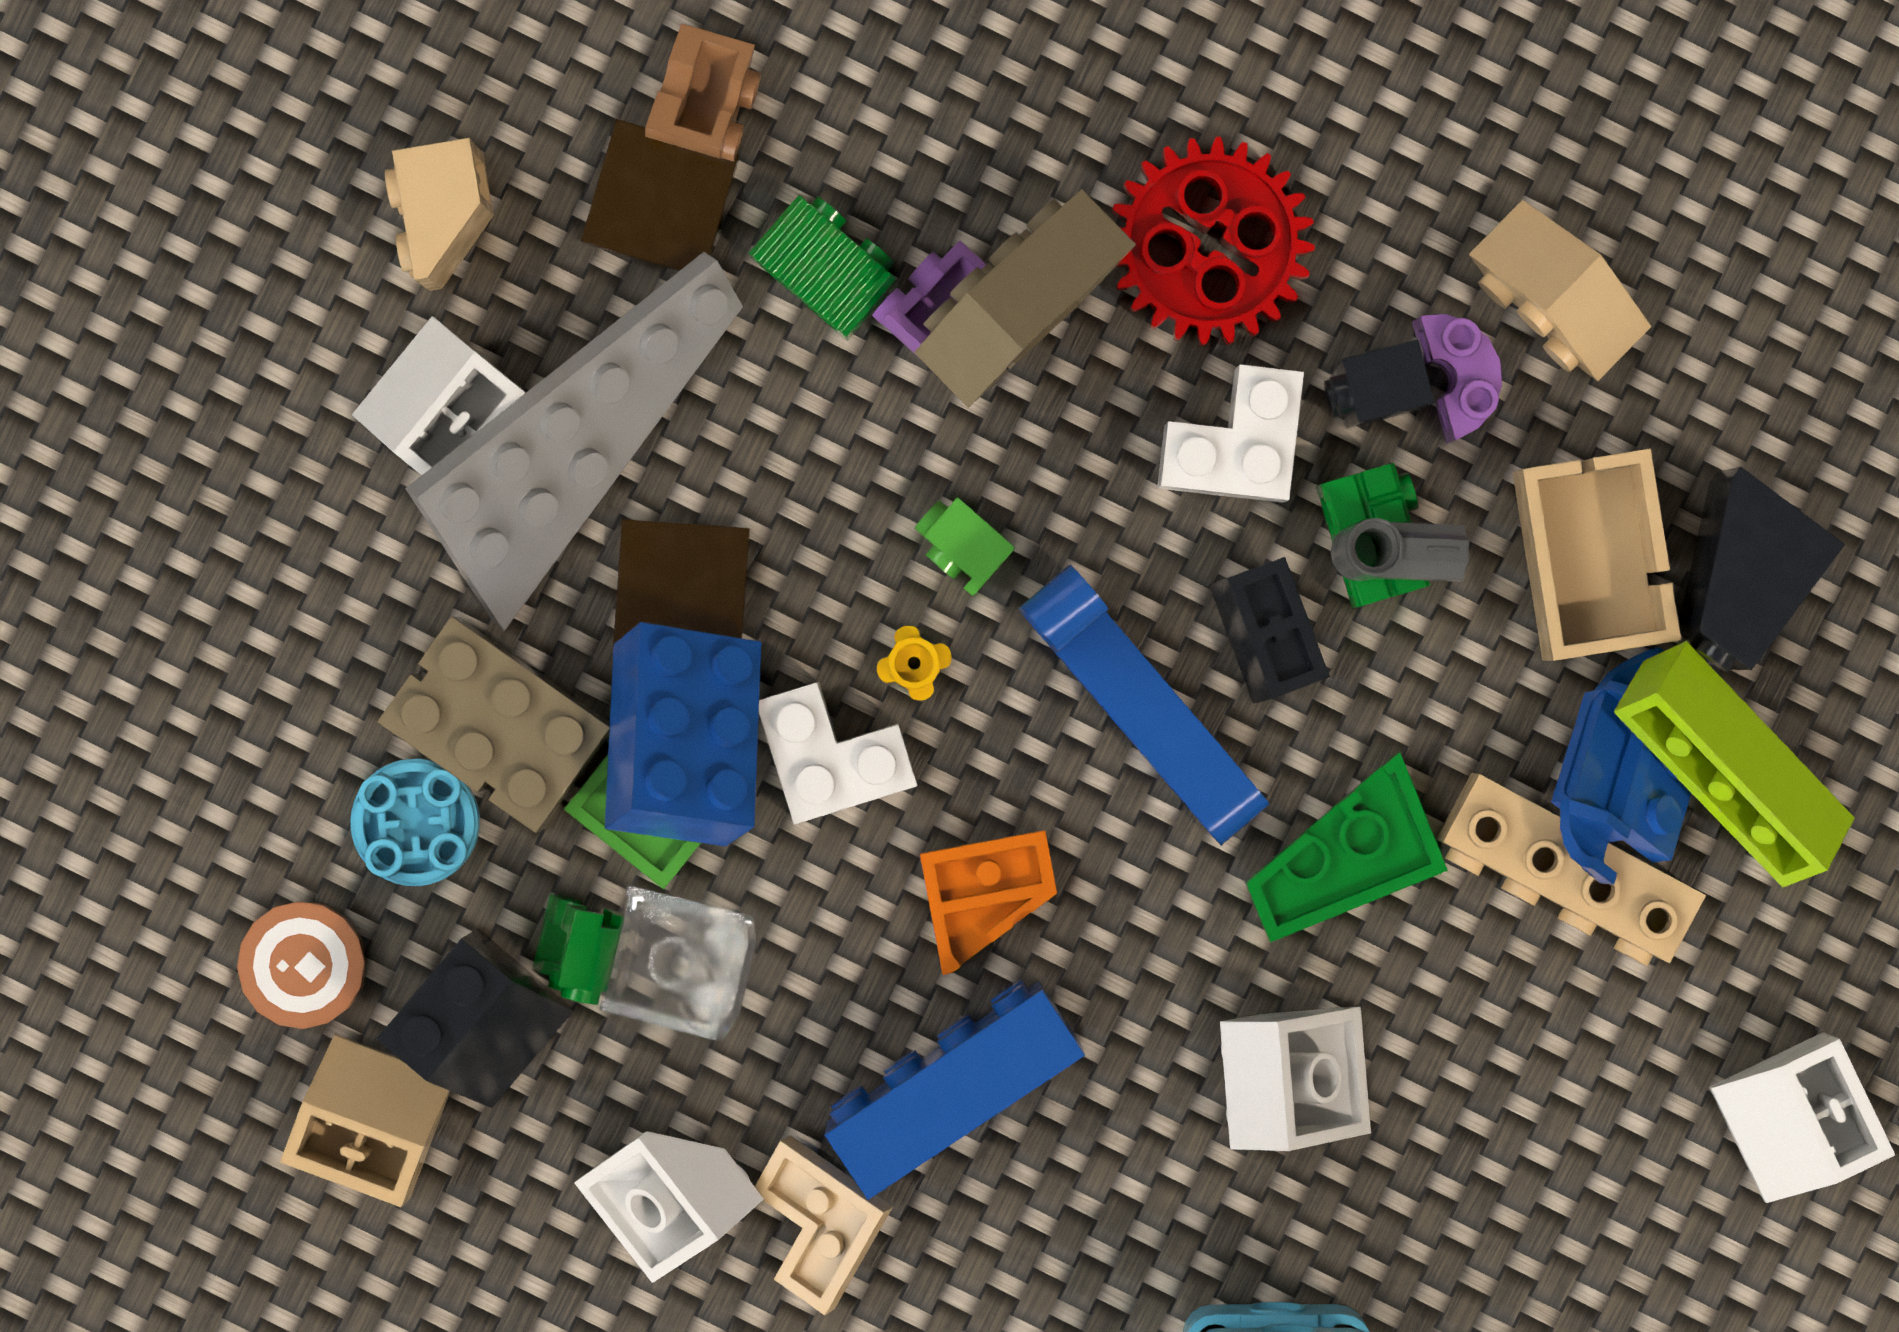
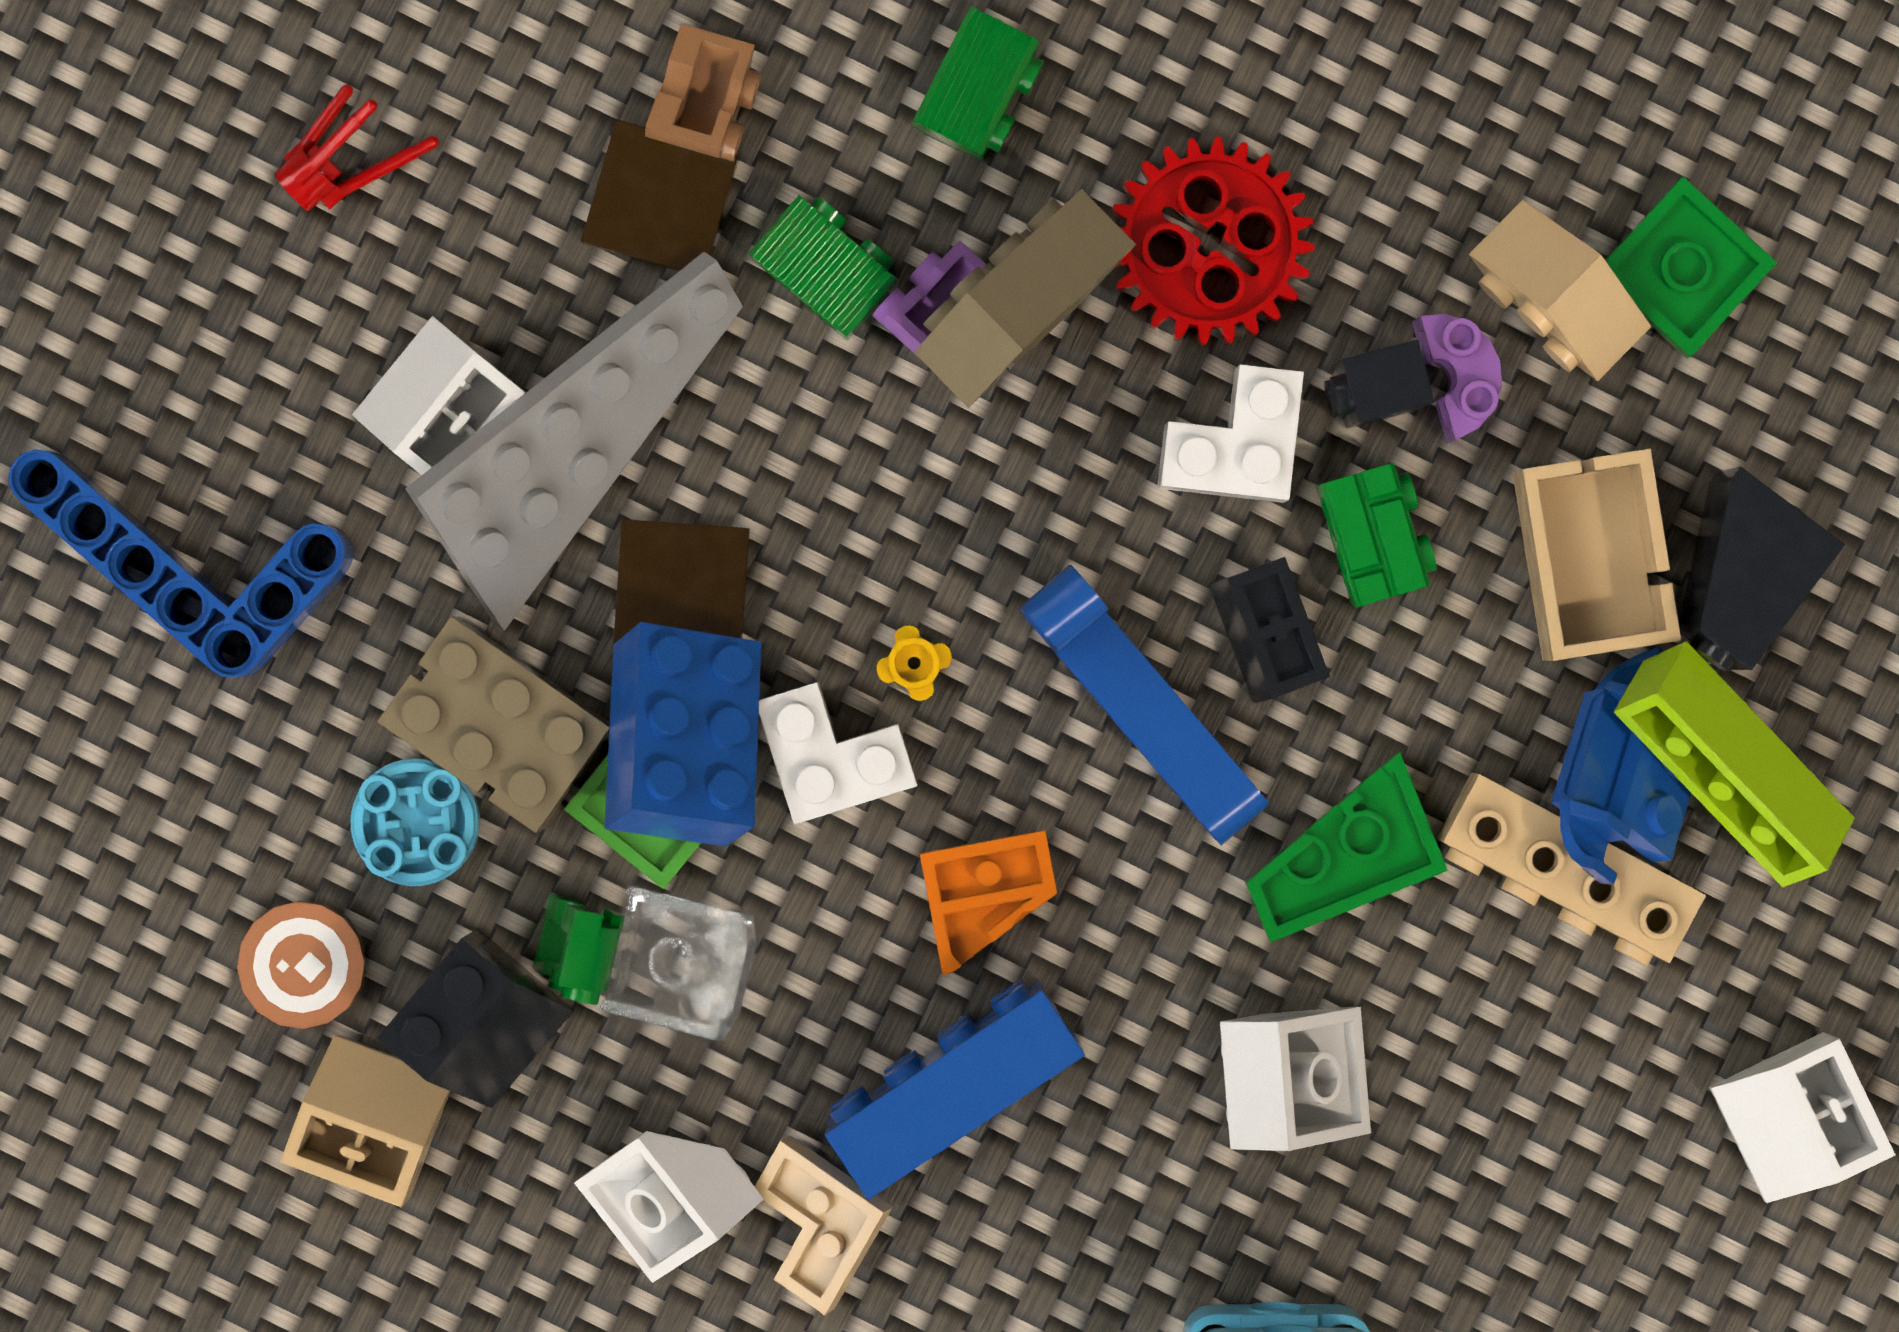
(173, 575): none -> blue beam
(311, 170): none -> red plant
(443, 206): tan slope -> none
(963, 543): bright green brick -> none
(977, 85): none -> green brick
(1405, 551): dark grey piece -> none
(1688, 266): none -> green plate

